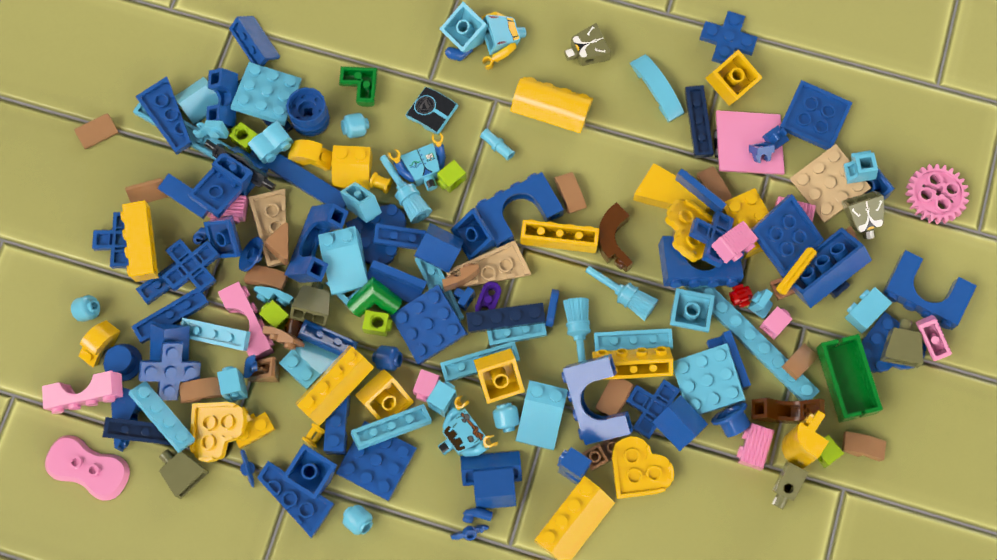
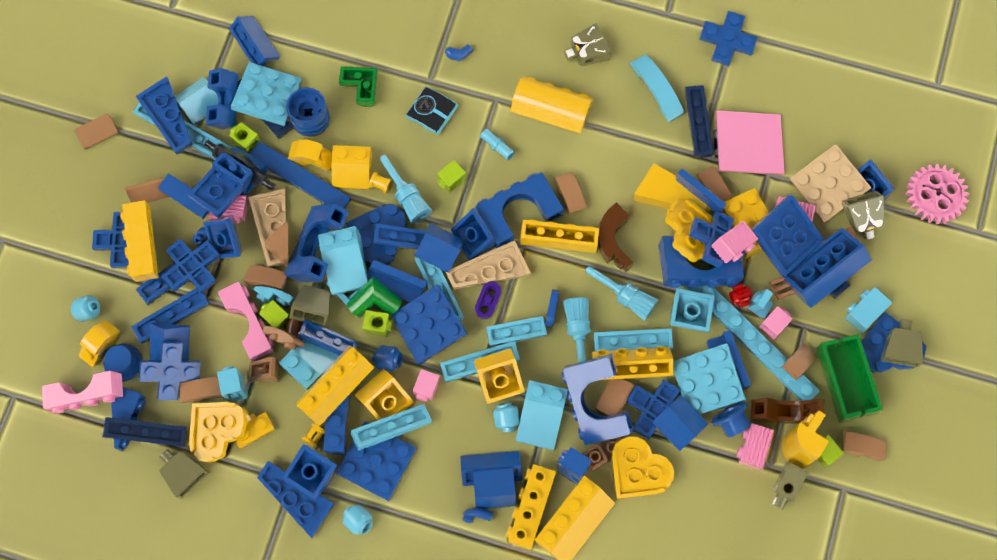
(75, 462): bright pink plate -> none
(161, 416): medium azure plate -> none
(214, 128): medium azure plate -> none
(217, 334): medium azure plate -> none
(247, 468): blue piece -> none
(250, 366): blue piece -> none
(251, 254): blue dish -> none
(271, 142): medium azure brick -> none
(354, 125): medium azure head -> none
(361, 202): medium azure brick -> none
(421, 164): torso -> none
(442, 398): medium azure brick -> none
(463, 433): torso -> none
(464, 297): blue tile -> none
(465, 28): medium azure slope -> none
(467, 273): medium nougat slope -> none
(469, 532): blue piece -> none
(501, 37): medium azure torso -> none
(505, 317): dark blue plate -> none
(531, 508): none -> yellow brick
(733, 77): yellow brick -> none
(761, 149): tile -> none
(776, 136): blue tile -> none
(796, 271): yellow axle -> none
(815, 115): blue plate -> none
(861, 168): medium azure brick -> none
(901, 290): blue arch -> none
(933, 338): bright pink brick -> none

